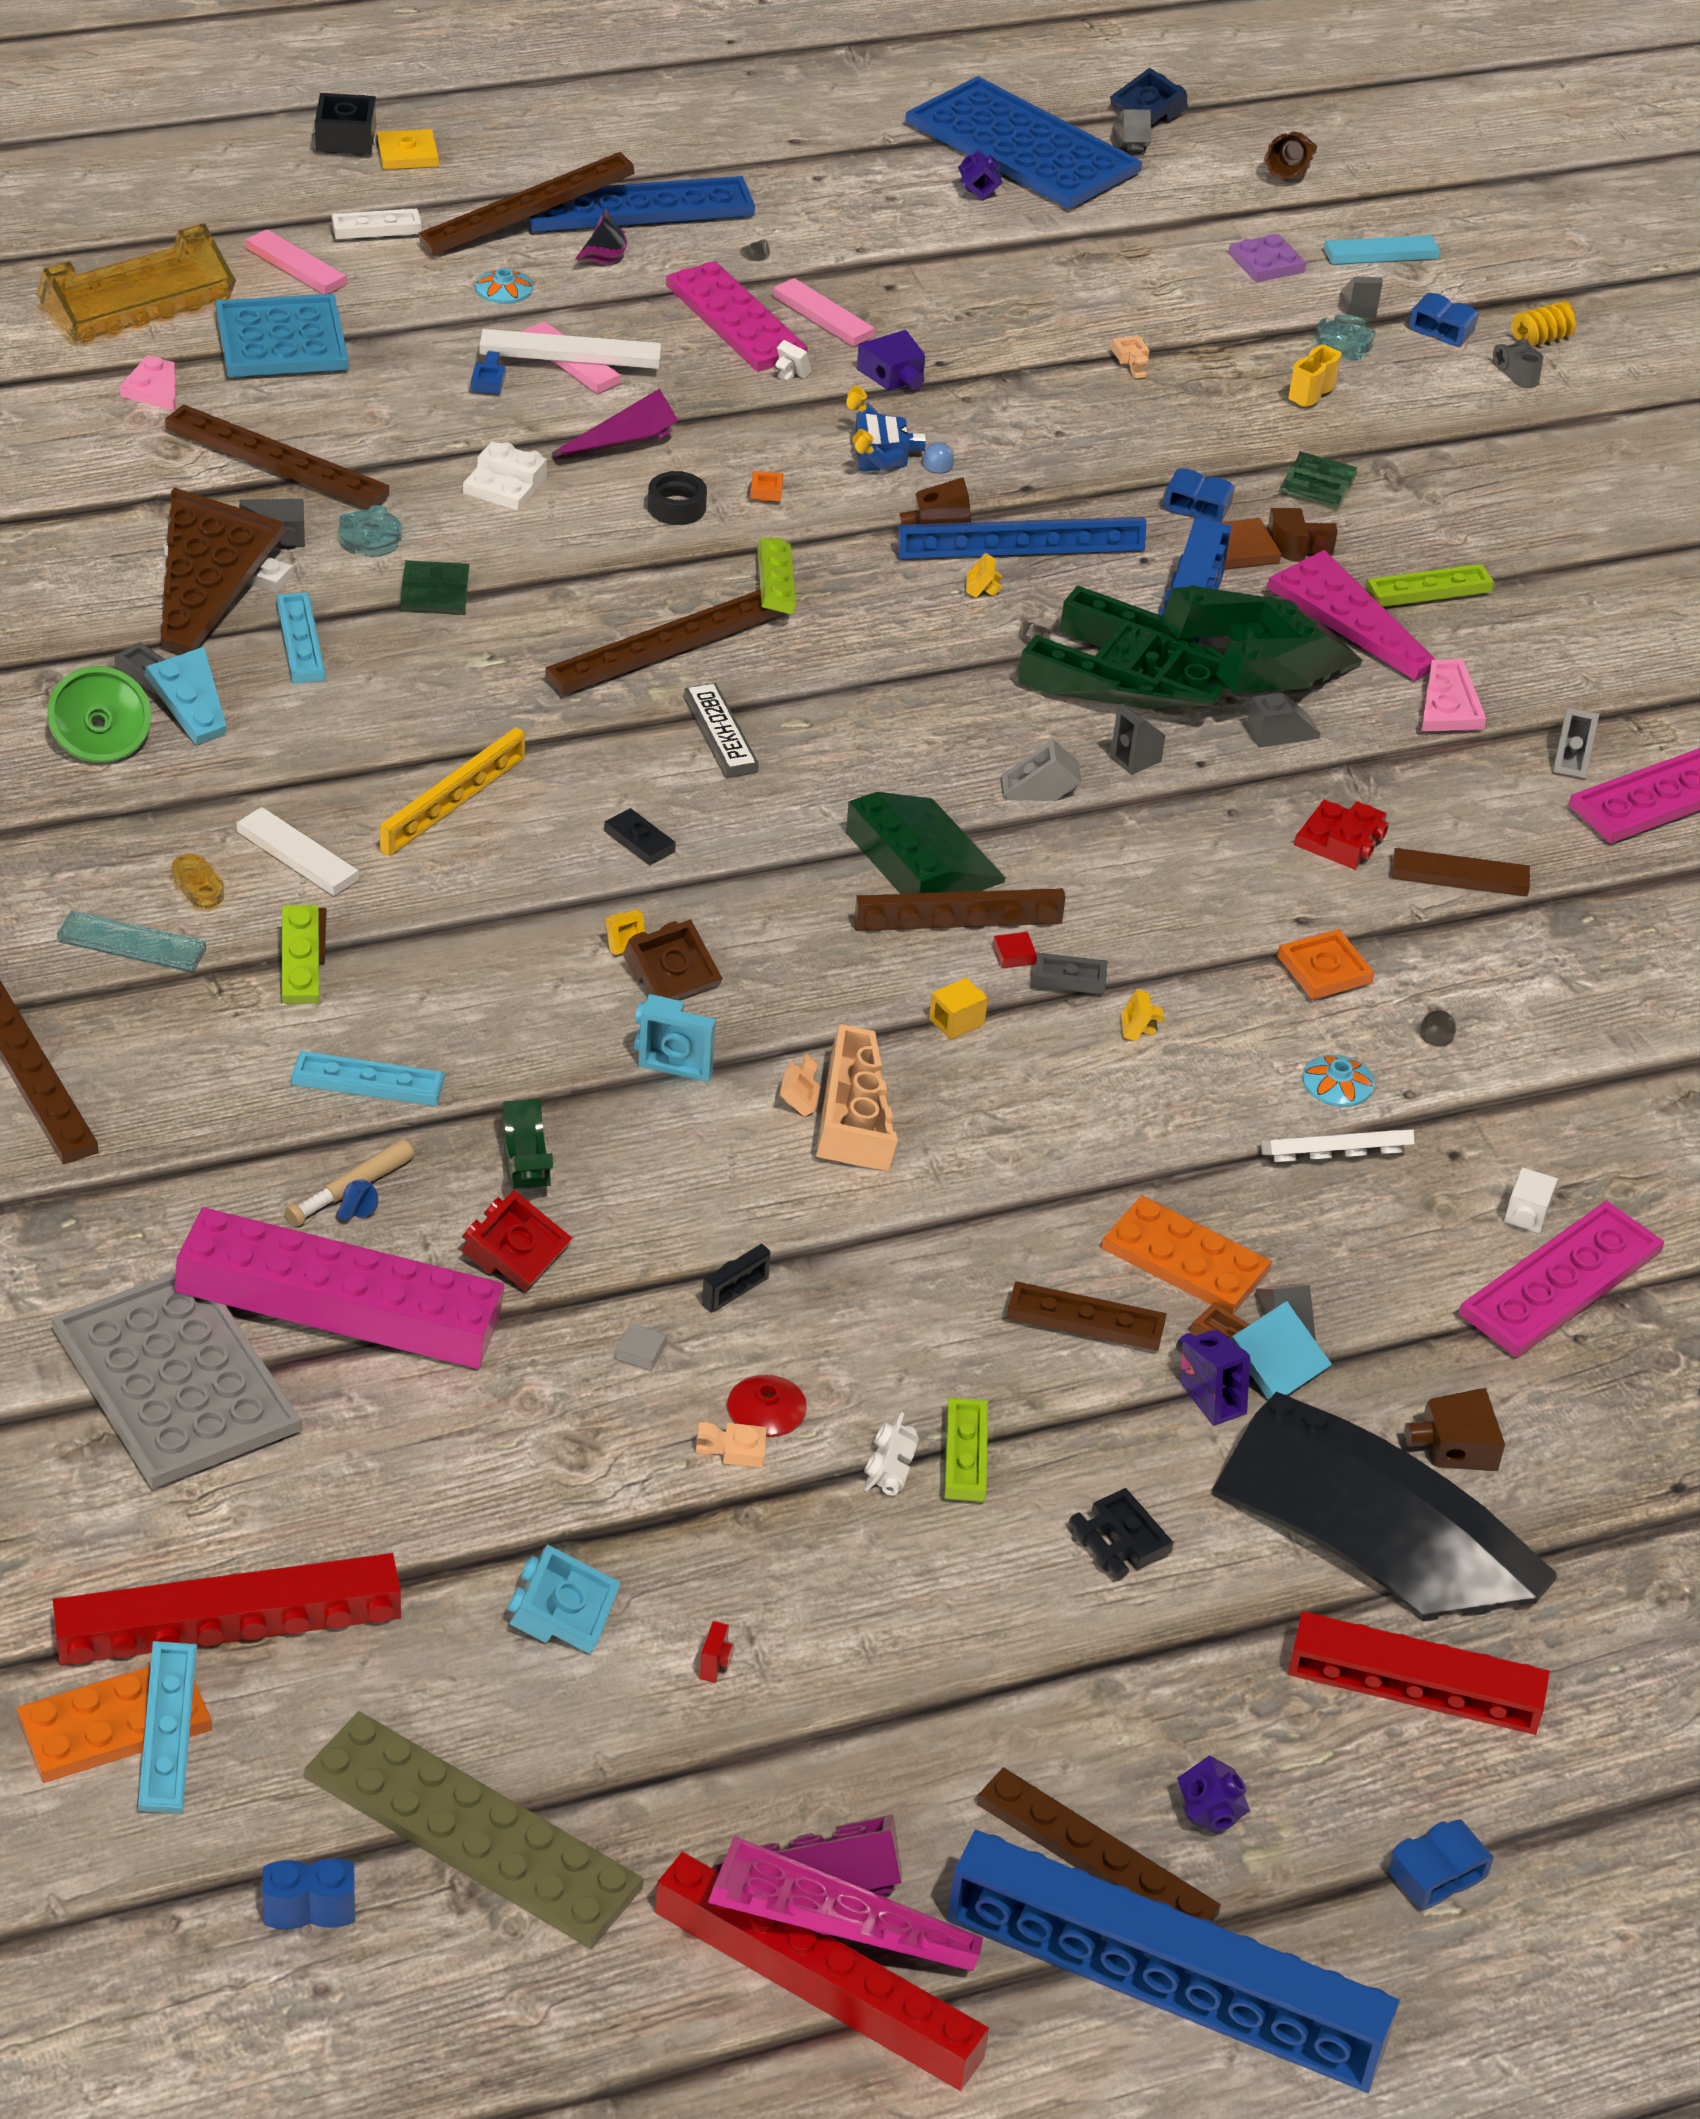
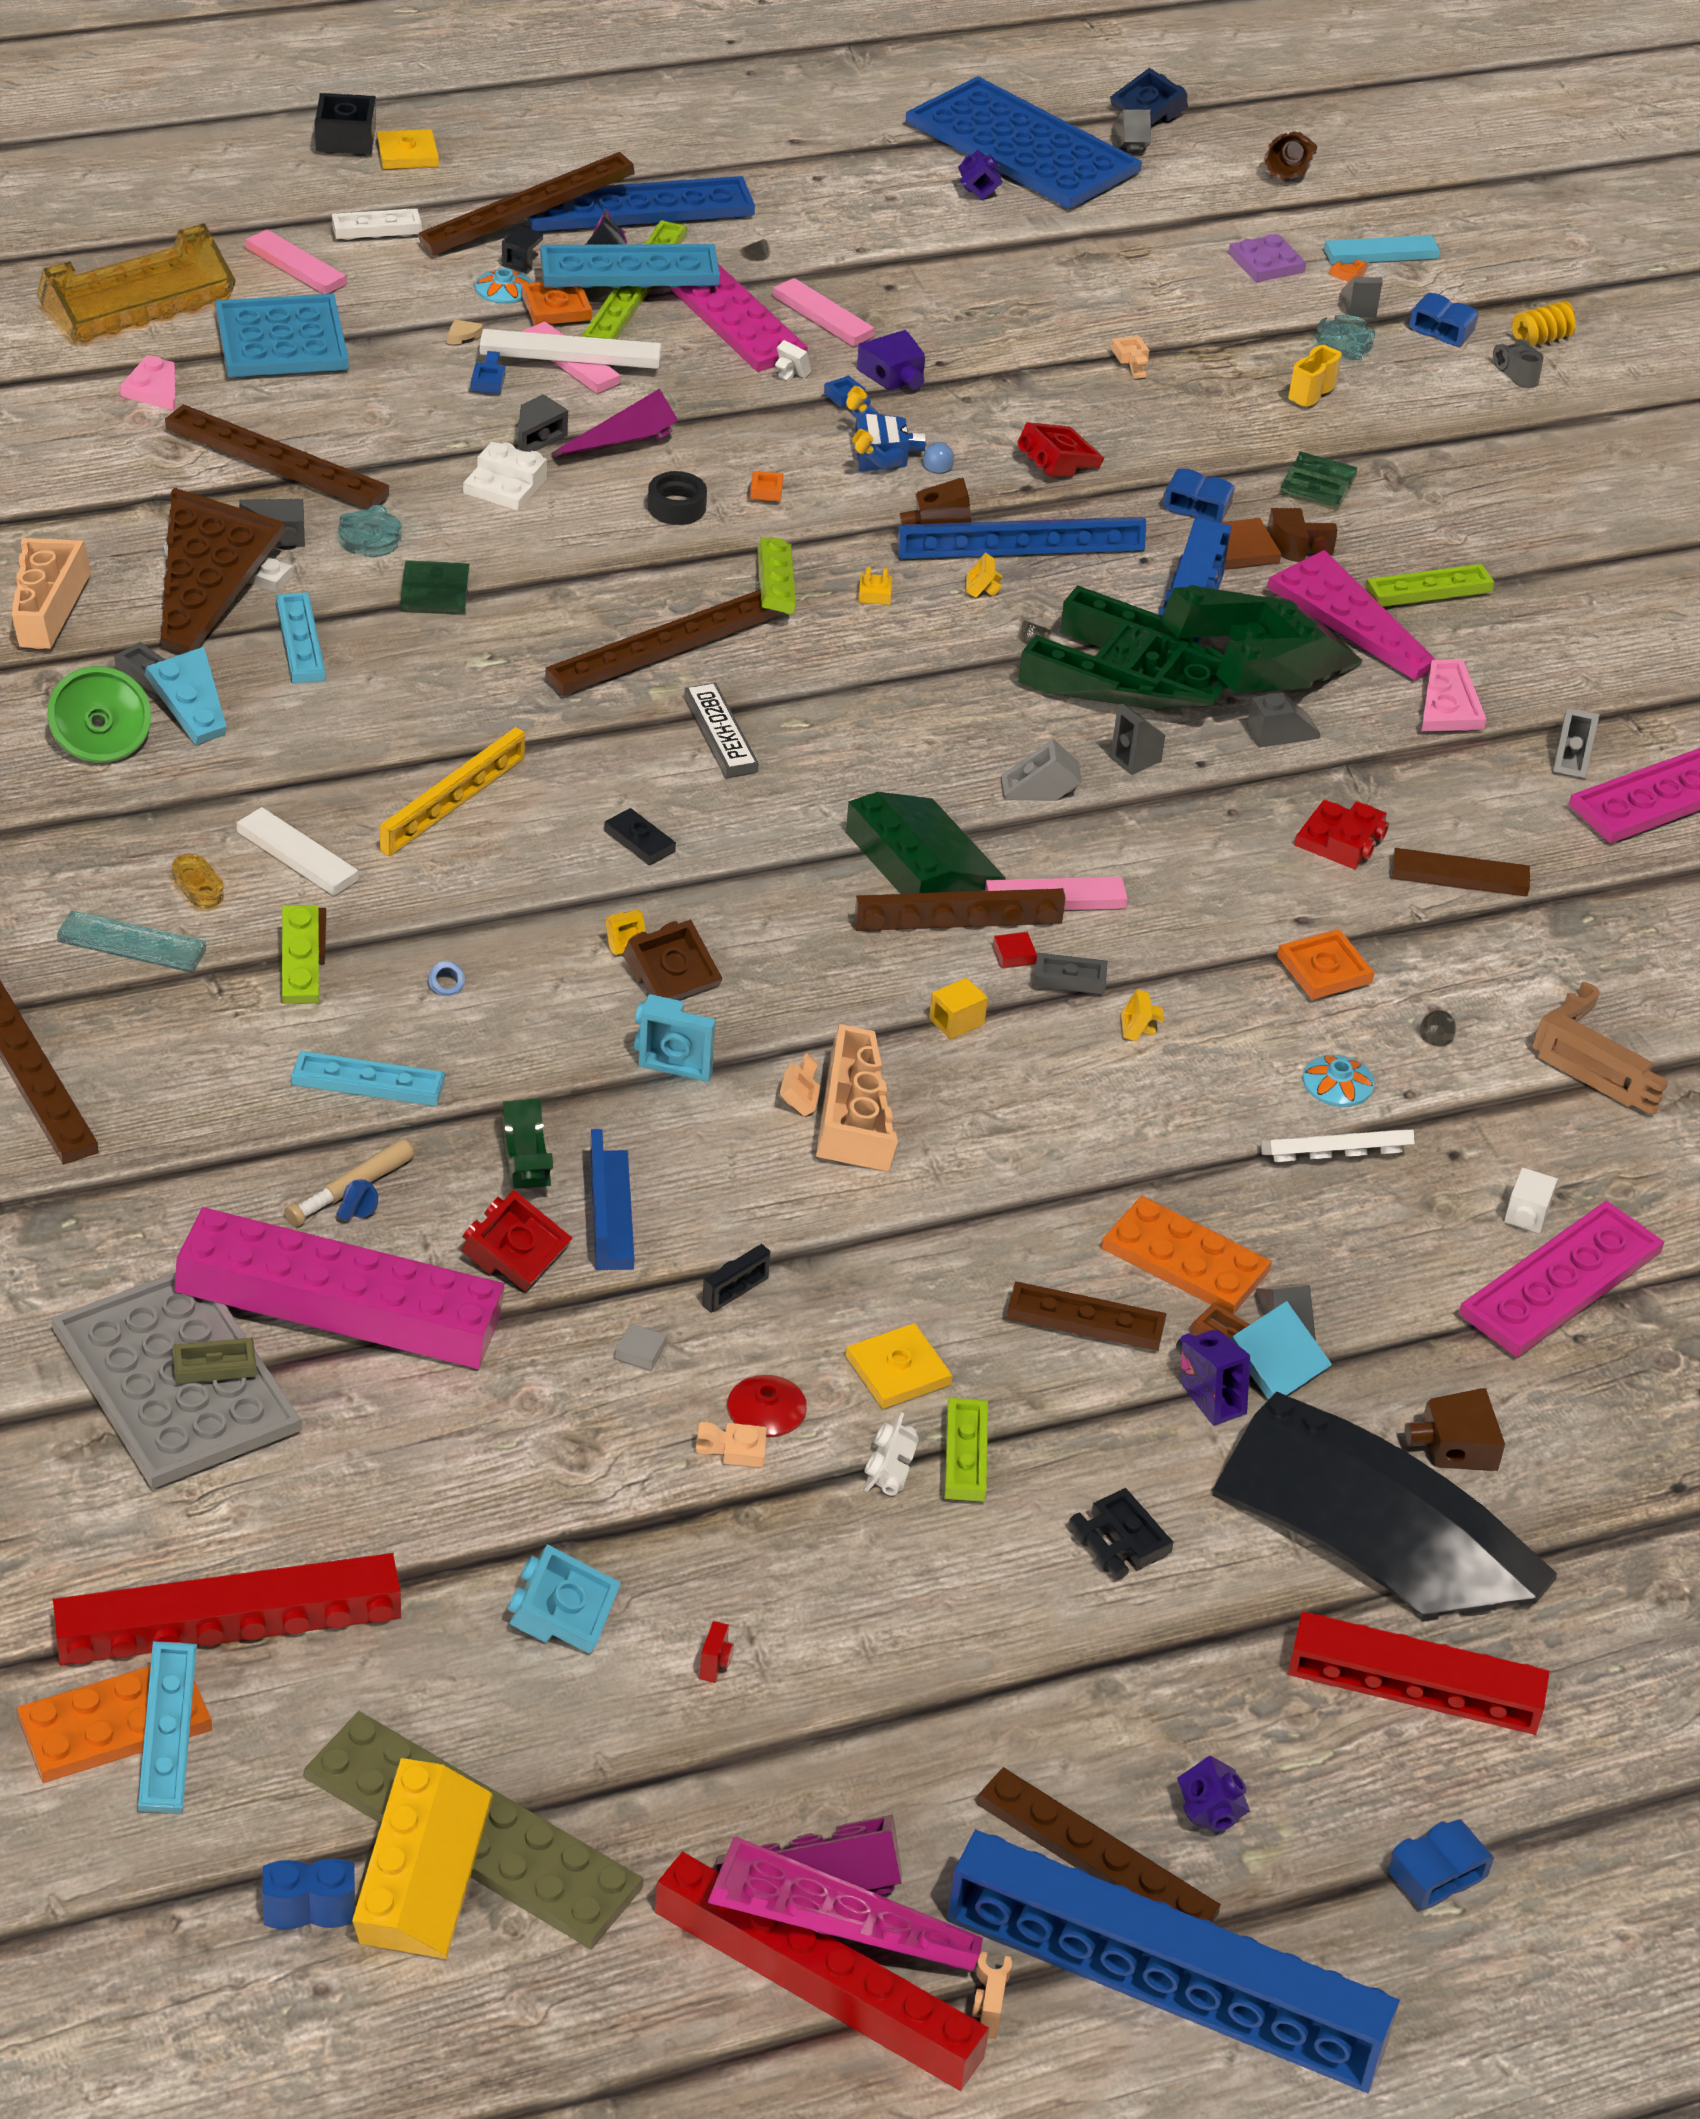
(47, 588): none -> light nougat wedge
(215, 1365): none -> olive tile
(422, 1860): none -> yellow slope
(449, 968): none -> medium blue piece
(463, 330): none -> tan tile
(518, 249): none -> black panel
(541, 423): none -> dark grey slope
(556, 304): none -> orange plate
(611, 1206): none -> blue fence
(624, 301): none -> lime tile
(629, 265): none -> dark azure plate
(838, 390): none -> blue plate
(875, 588): none -> yellow tile
(898, 1365): none -> yellow plate
(989, 2001): none -> light nougat plate
(1057, 449): none -> red plate
(1079, 892): none -> bright pink tile
(1348, 271): none -> orange tile
(1595, 1057): none -> medium nougat hinge

